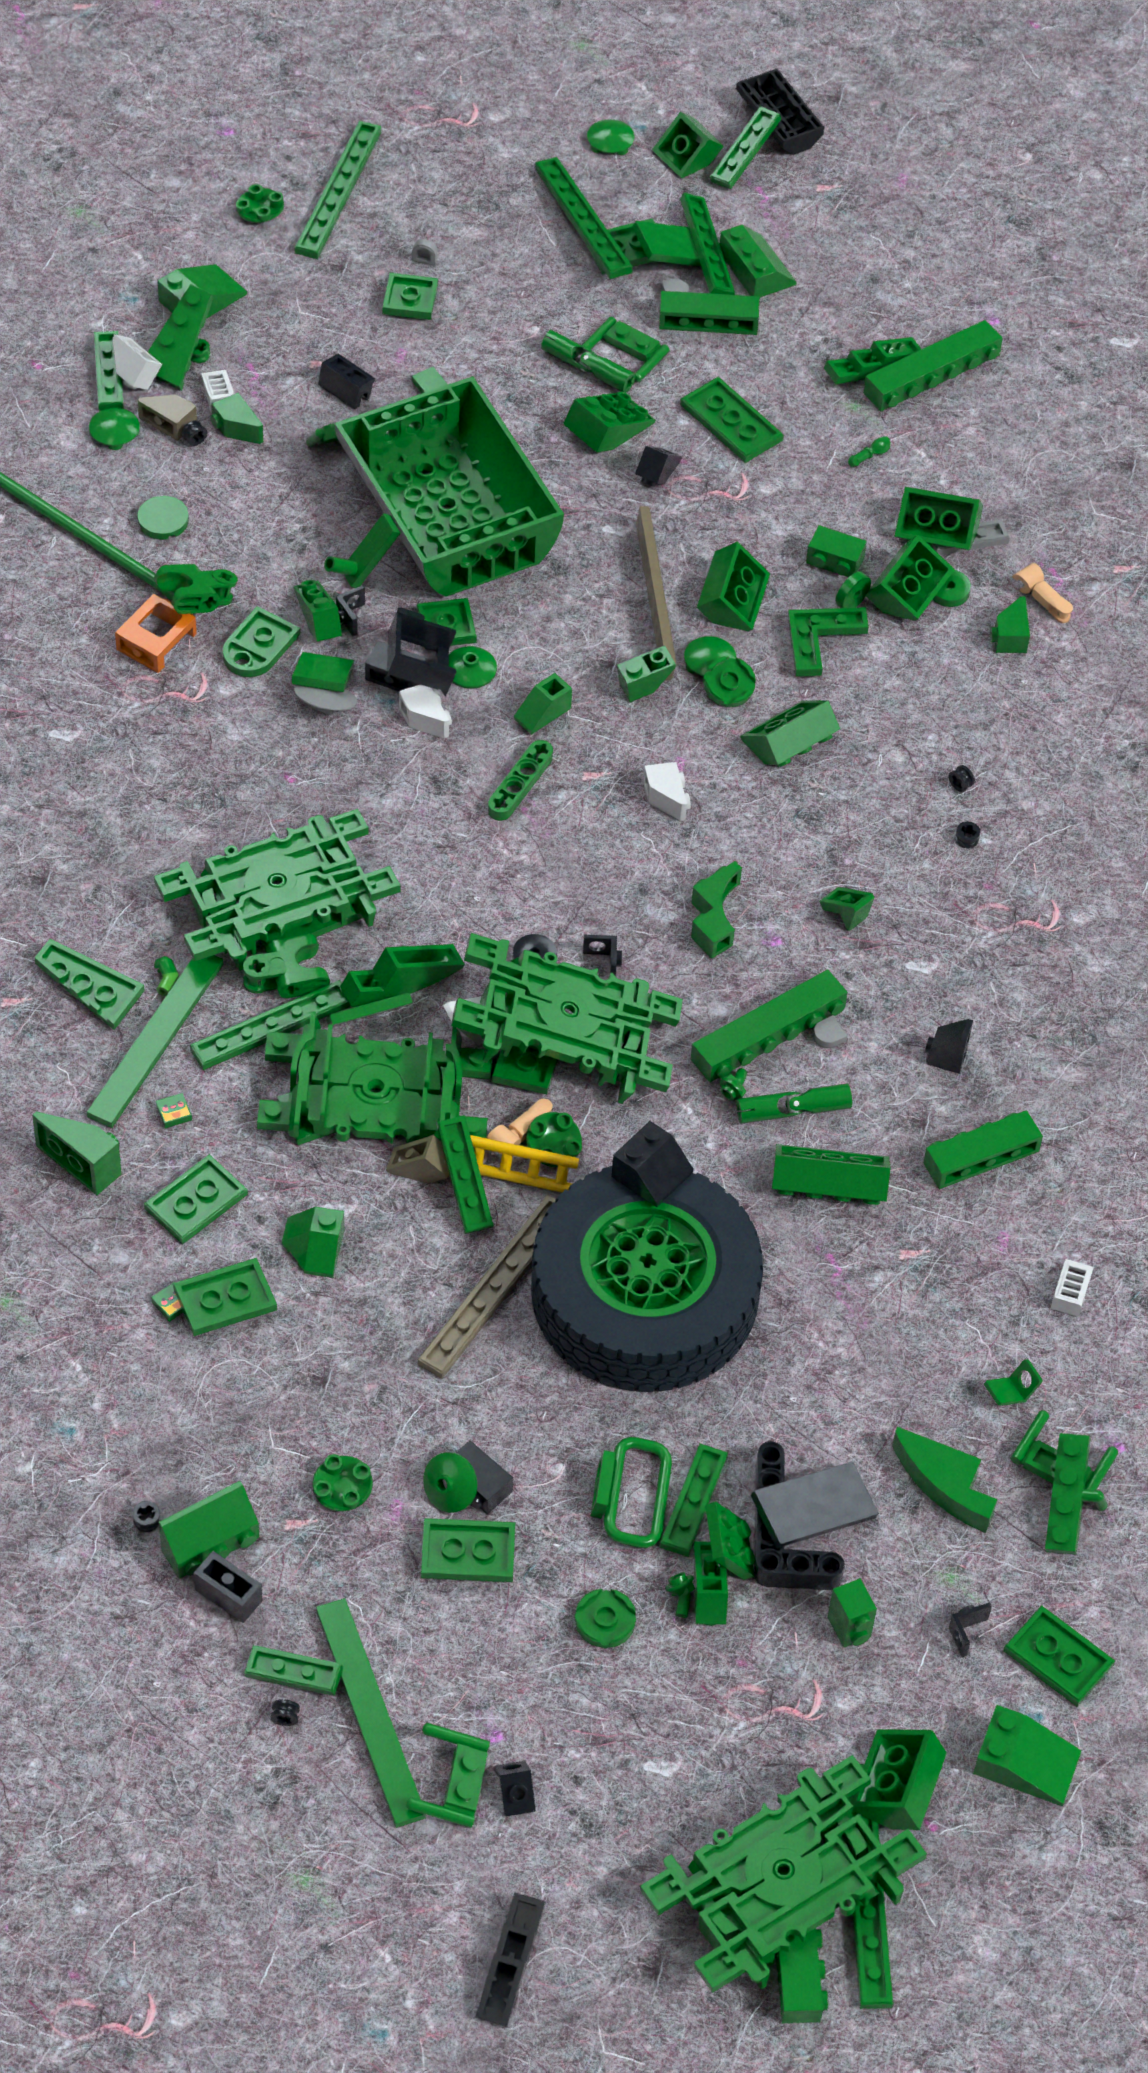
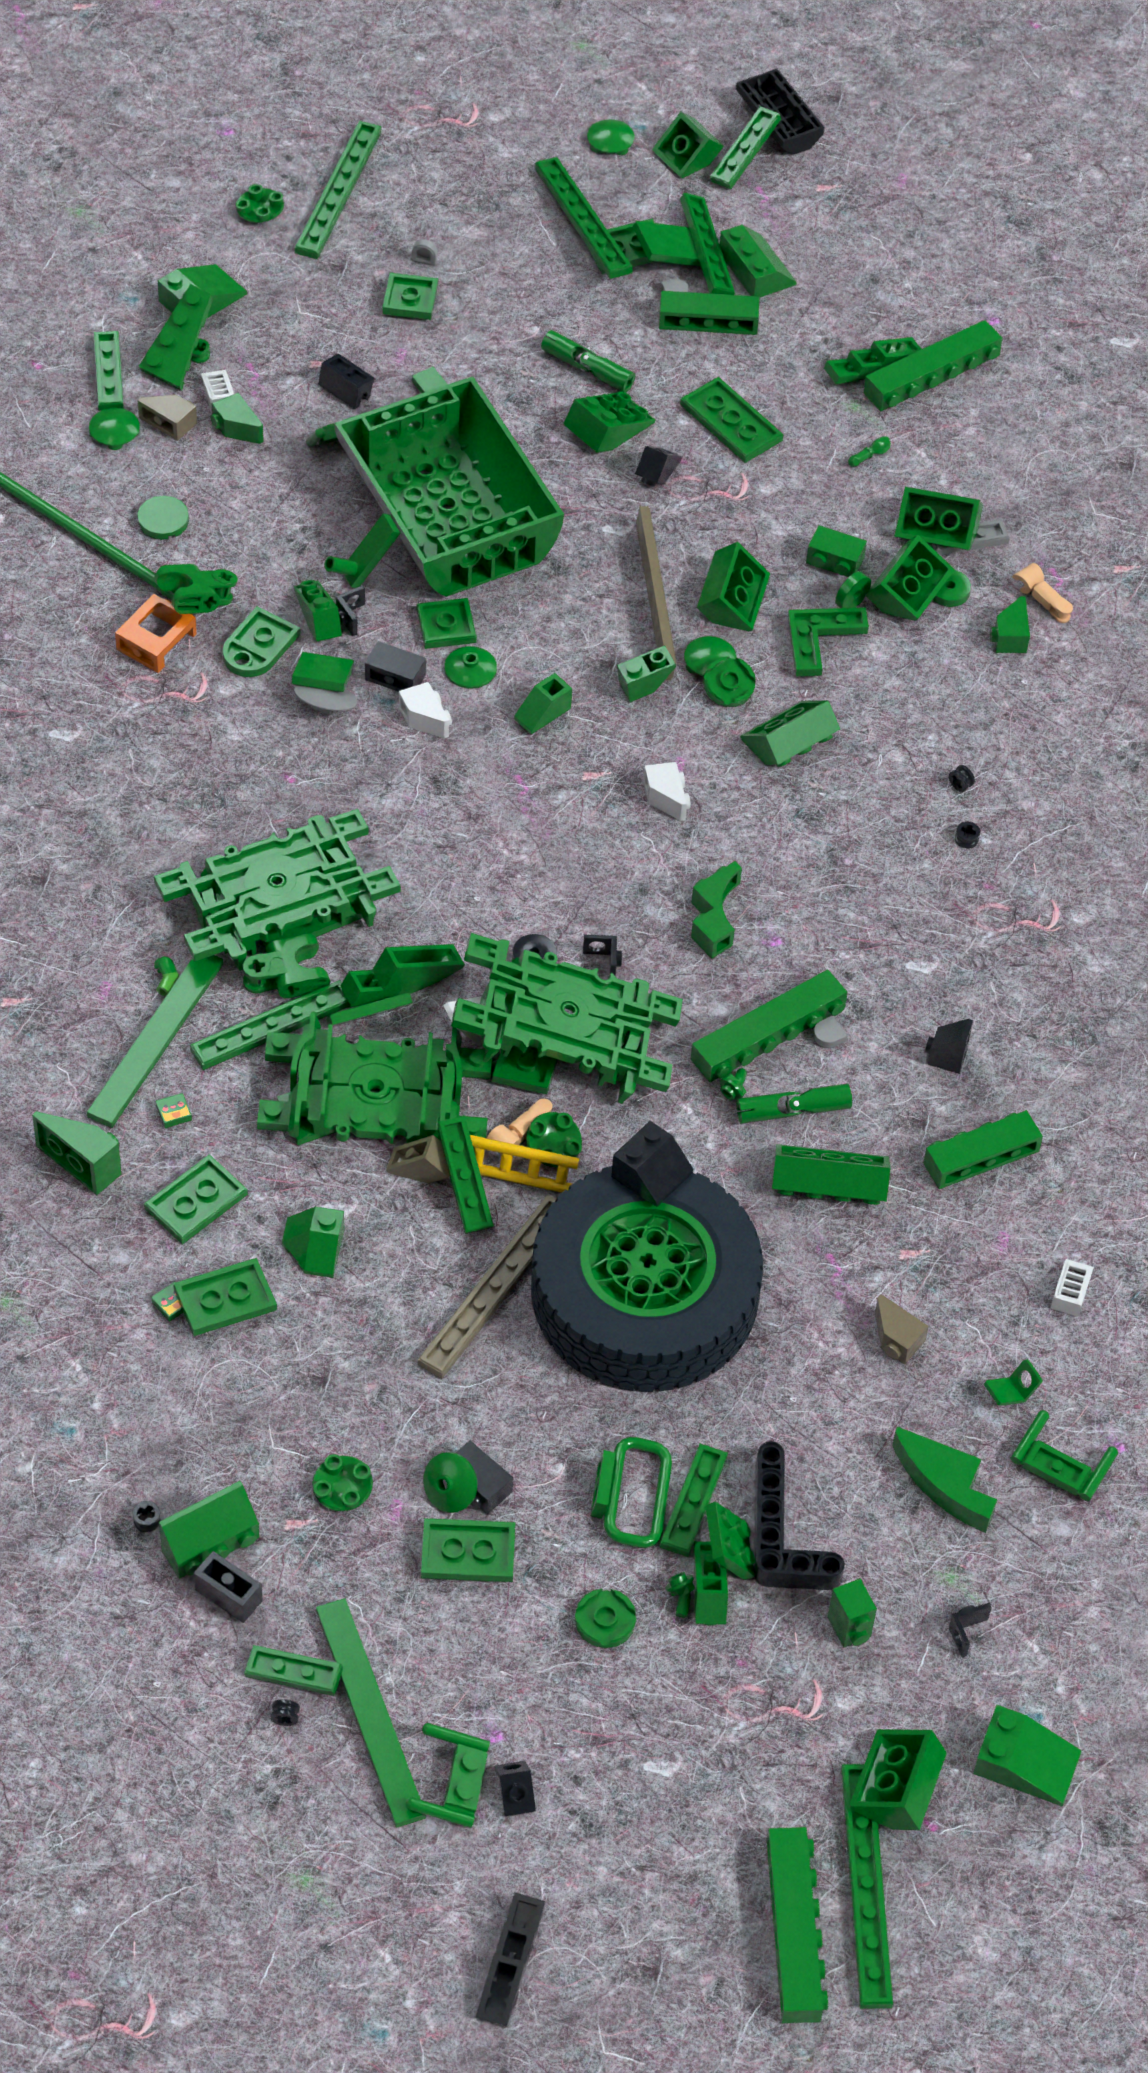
(95, 985): wing -> none
(134, 363): white slope -> none
(194, 433): black bush -> none
(414, 629): black piece -> none
(516, 778): green beam -> none
(632, 342): green plate -> none
(791, 1903): green piece -> none
(814, 1504): tile -> none
(850, 904): green slope -> none
(898, 1330): none -> dark tan slope
(1059, 1656): green tile -> none
(1069, 1494): green plate -> none

